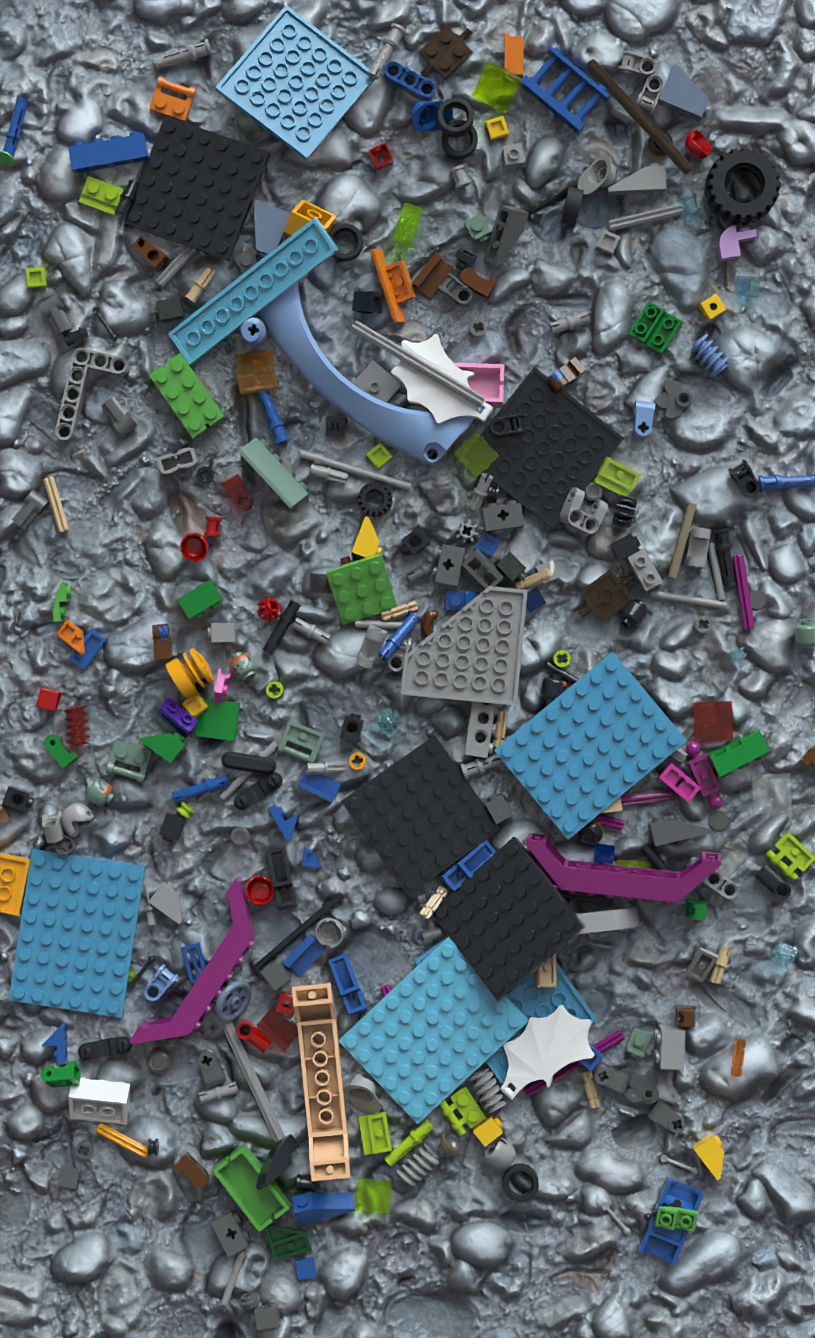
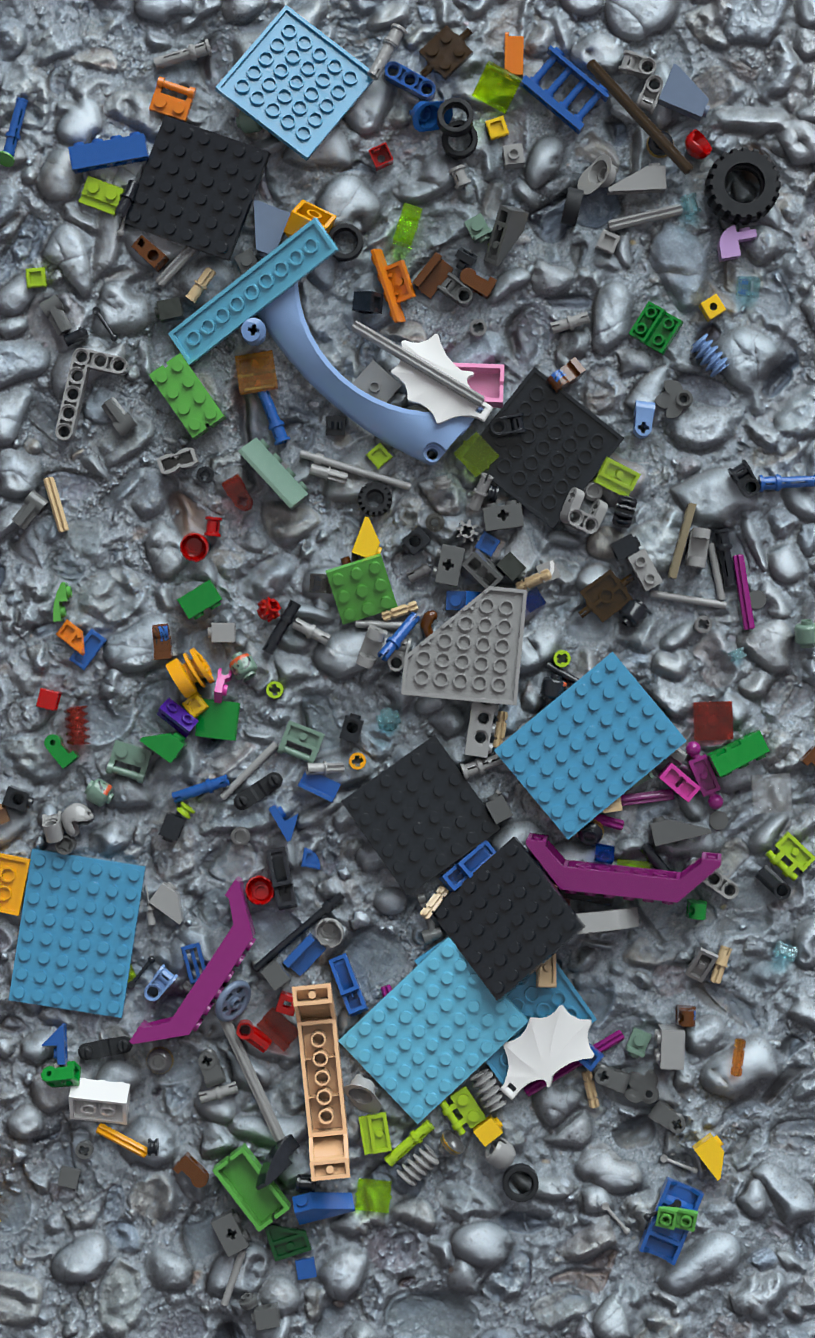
(248, 763): black piece -> none

